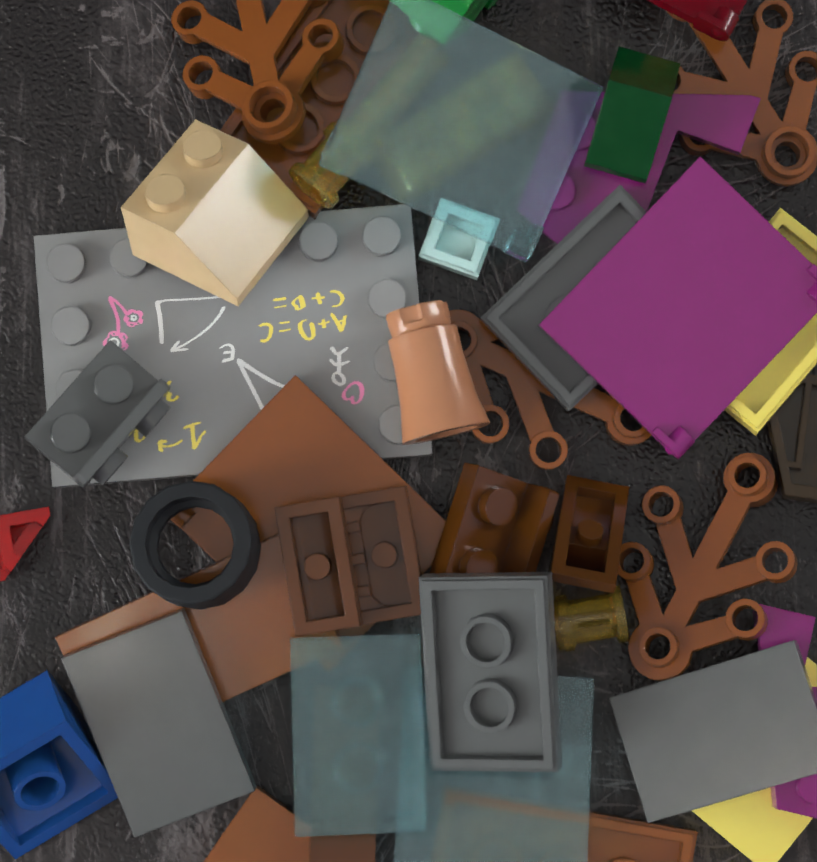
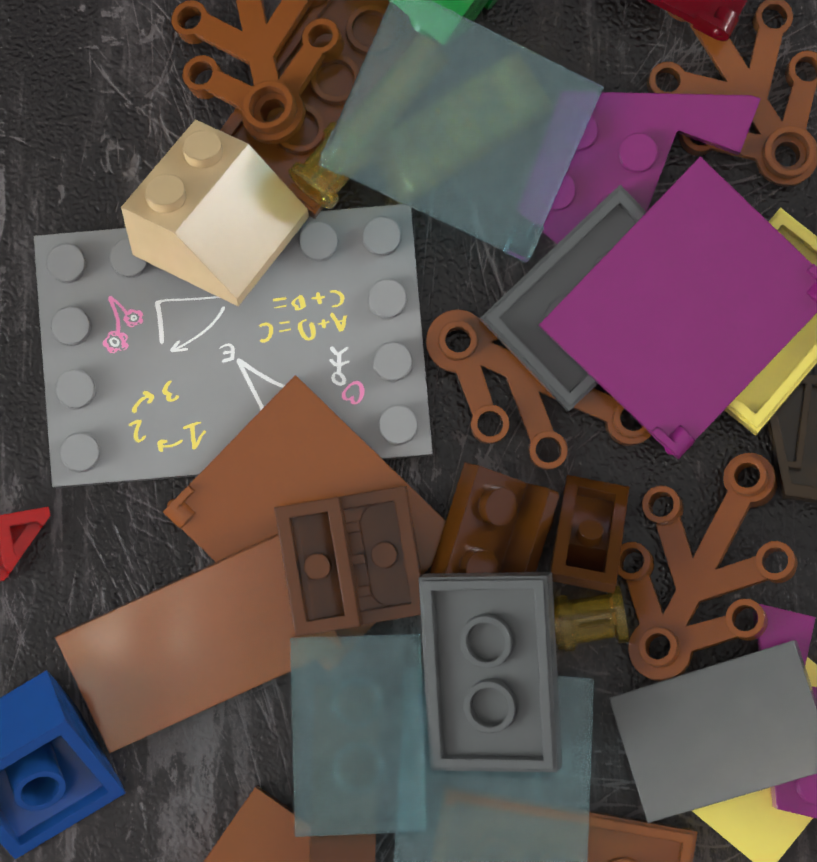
(99, 415): dark grey bracket -> none
(147, 534): black tyre -> none
(159, 722): dark grey tile -> none
(432, 375): nougat plant -> none
(453, 250): light aqua tile -> none
(632, 114): dark green slope -> none

